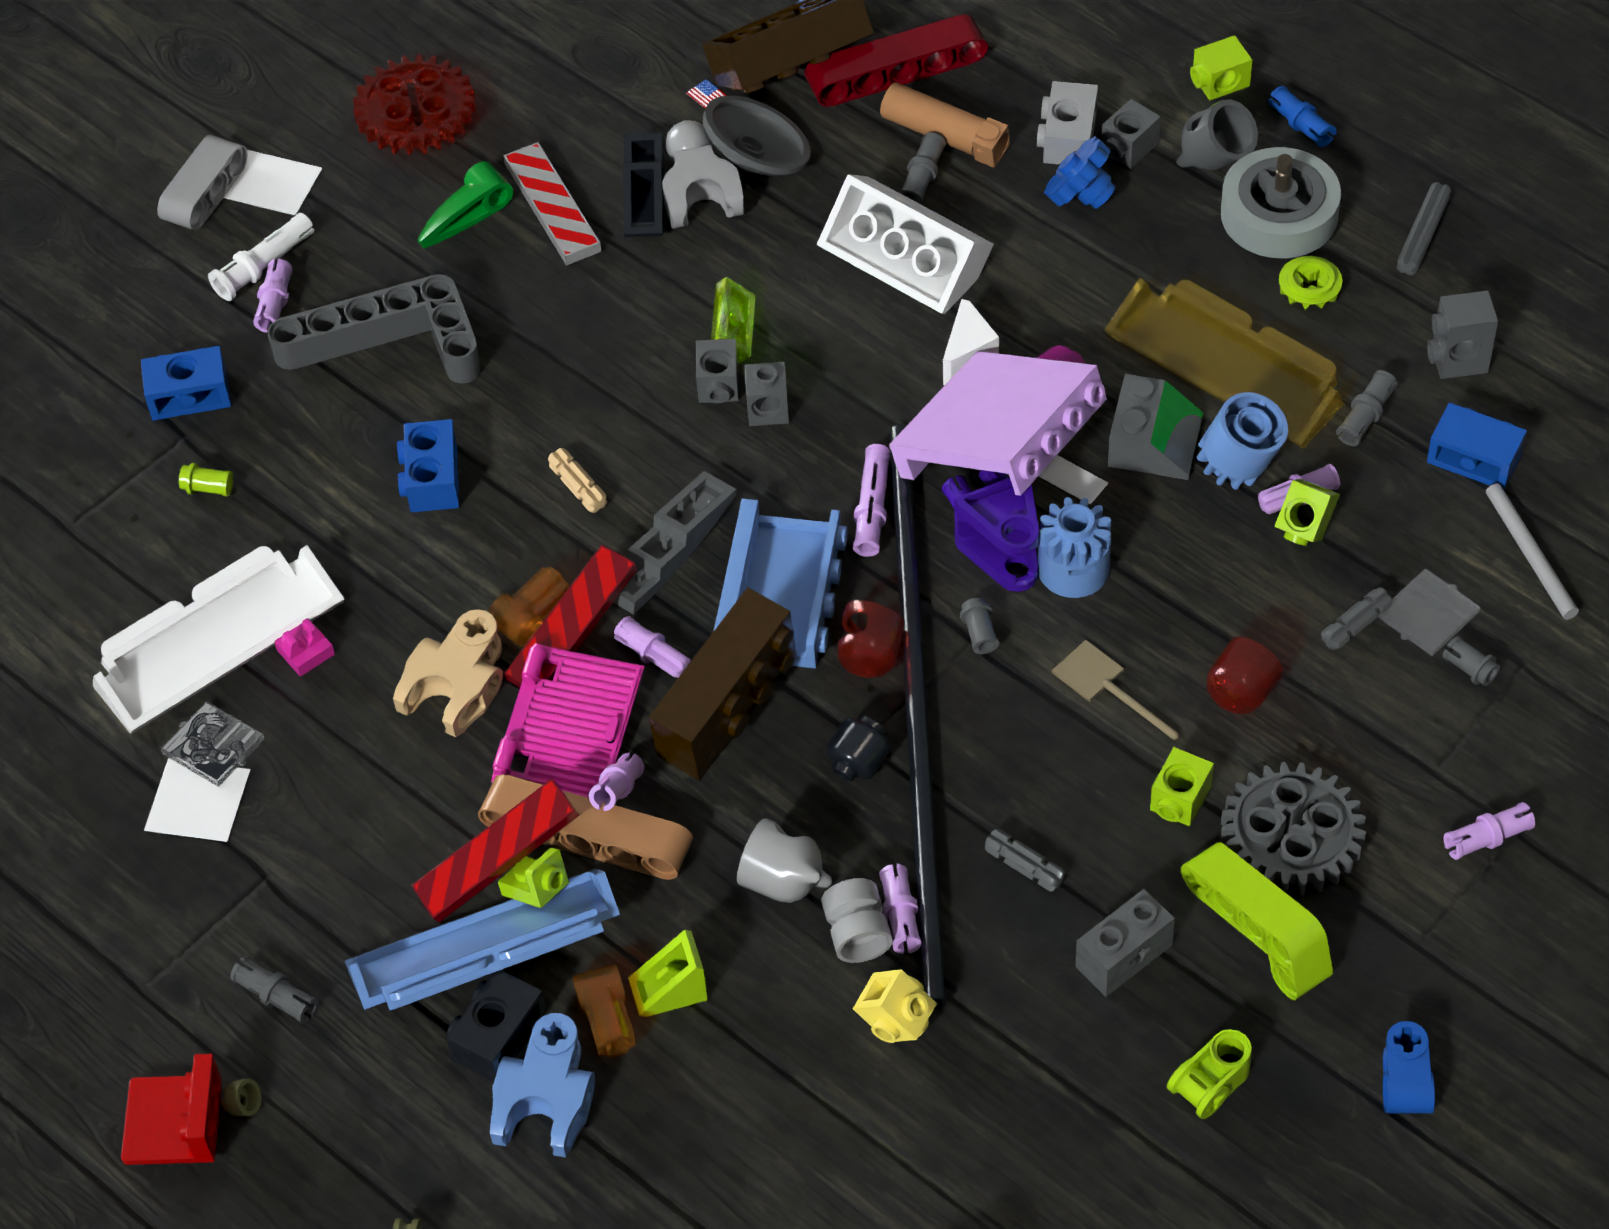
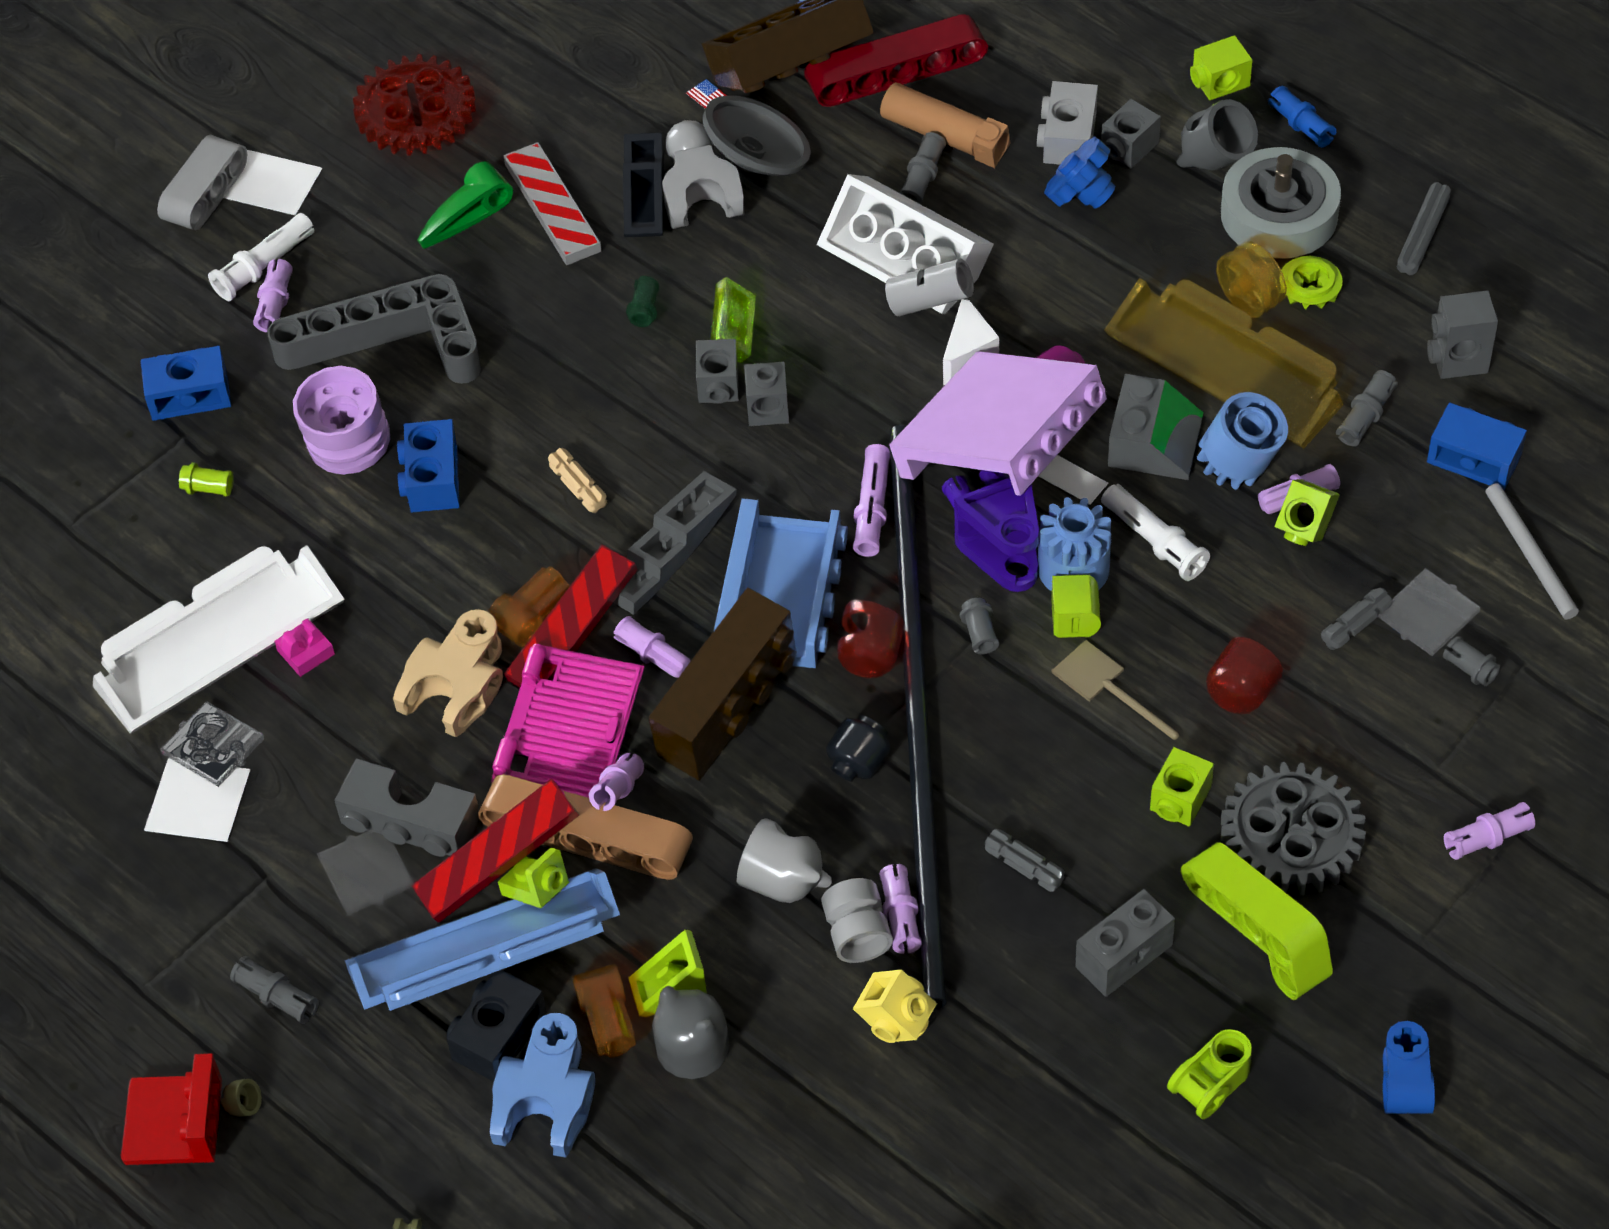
(341, 420): none -> lavender wheel
(365, 871): none -> clear piece
(437, 823): none -> dark grey arch
(642, 308): none -> clear green pin
(690, 1033): none -> dark grey piece
(929, 287): none -> light grey pin
(1075, 606): none -> lime piece
(1167, 541): none -> white pin
(1251, 279): none -> clear yellow wheel

